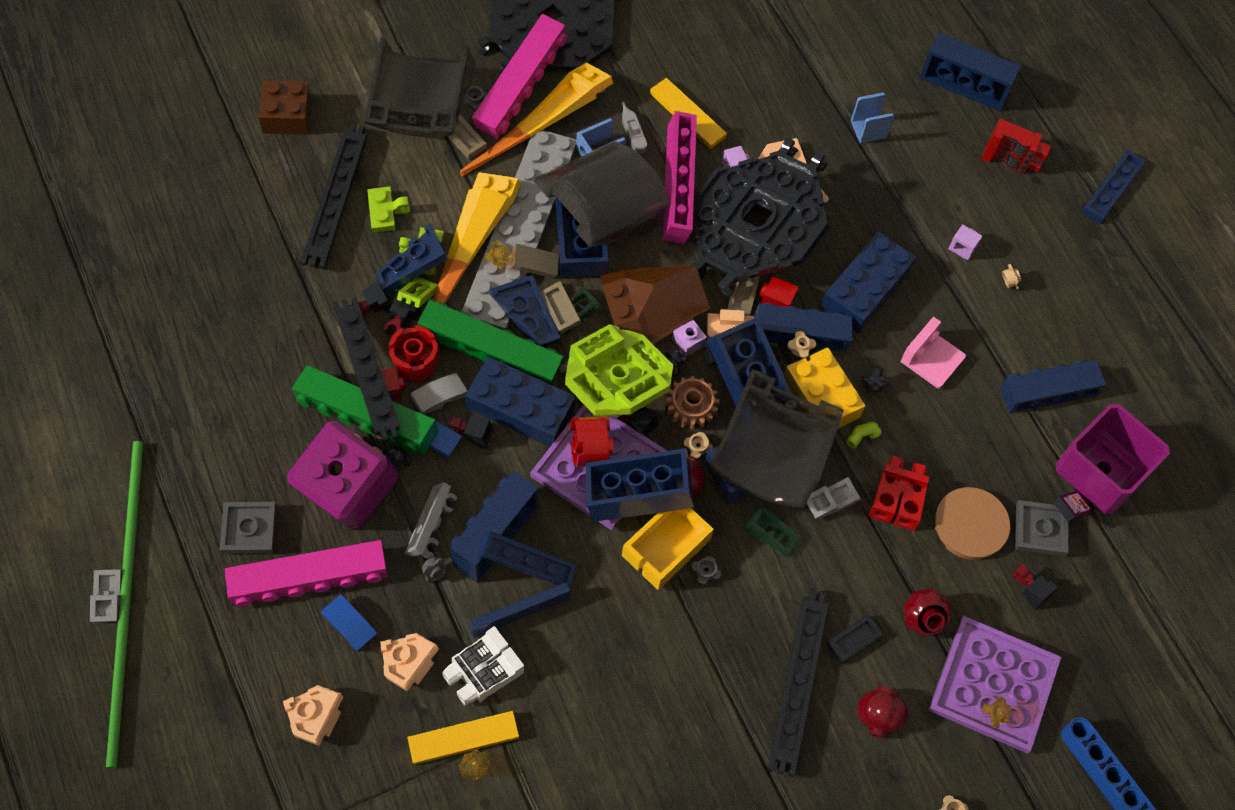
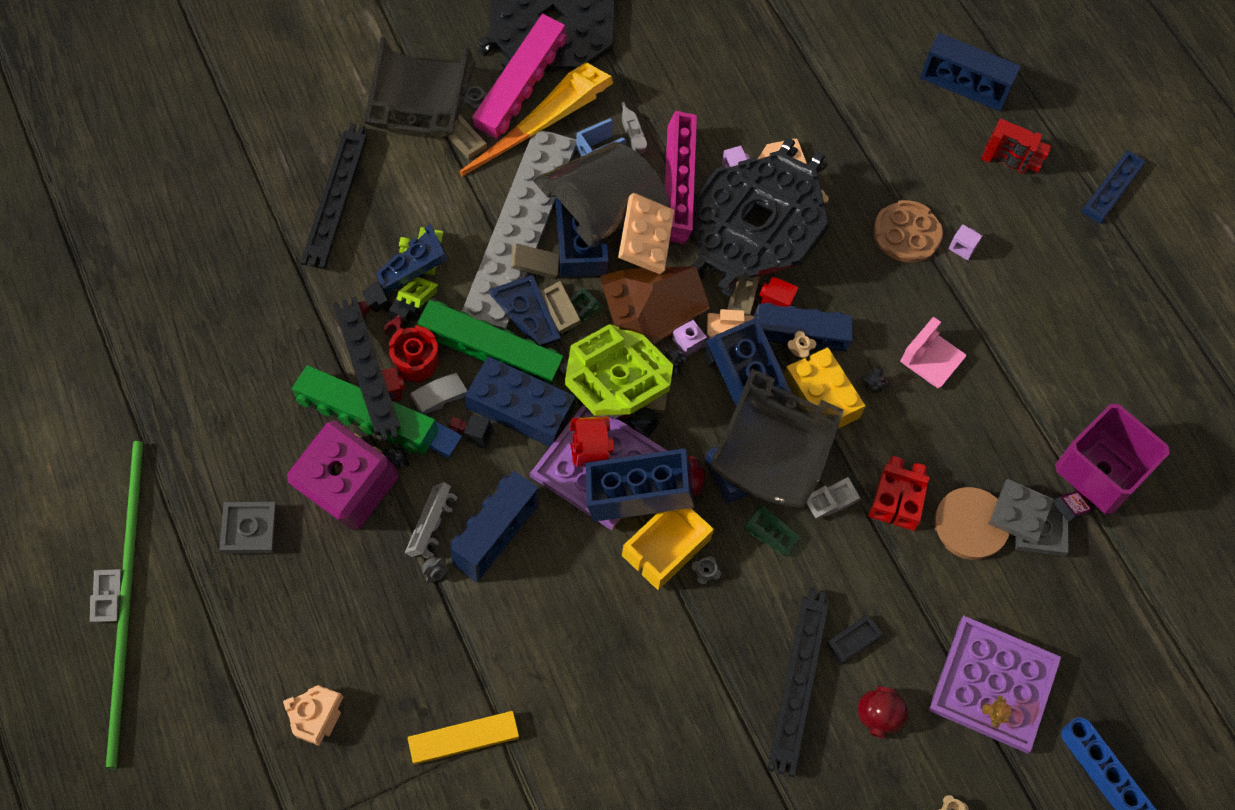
(285, 107): reddish brown brick -> none
(305, 573): dark pink brick -> none
(348, 622): blue slope -> none
(383, 209): lime plate -> none
(407, 659): light nougat plate -> none
(474, 764): clear yellow plant -> none
(481, 212): yellow plate -> none
(484, 667): white hips -> none
(498, 254): clear yellow plant -> none
(519, 609): dark blue tile -> none
(527, 559): dark blue tile -> none
(646, 233): none -> light nougat plate
(675, 100): yellow tile -> none
(690, 413): nougat gear -> none
(698, 438): tan plate -> none
(861, 431): lime arm -> none
(867, 119): medium blue piece -> none
(869, 280): dark blue brick -> none
(907, 231): none -> medium nougat tile
(927, 612): dark red plant -> none
(1011, 277): tan plate -> none
(1021, 511): none -> dark grey plate
(1037, 590): black piece -> none
(1052, 385): dark blue brick -> none

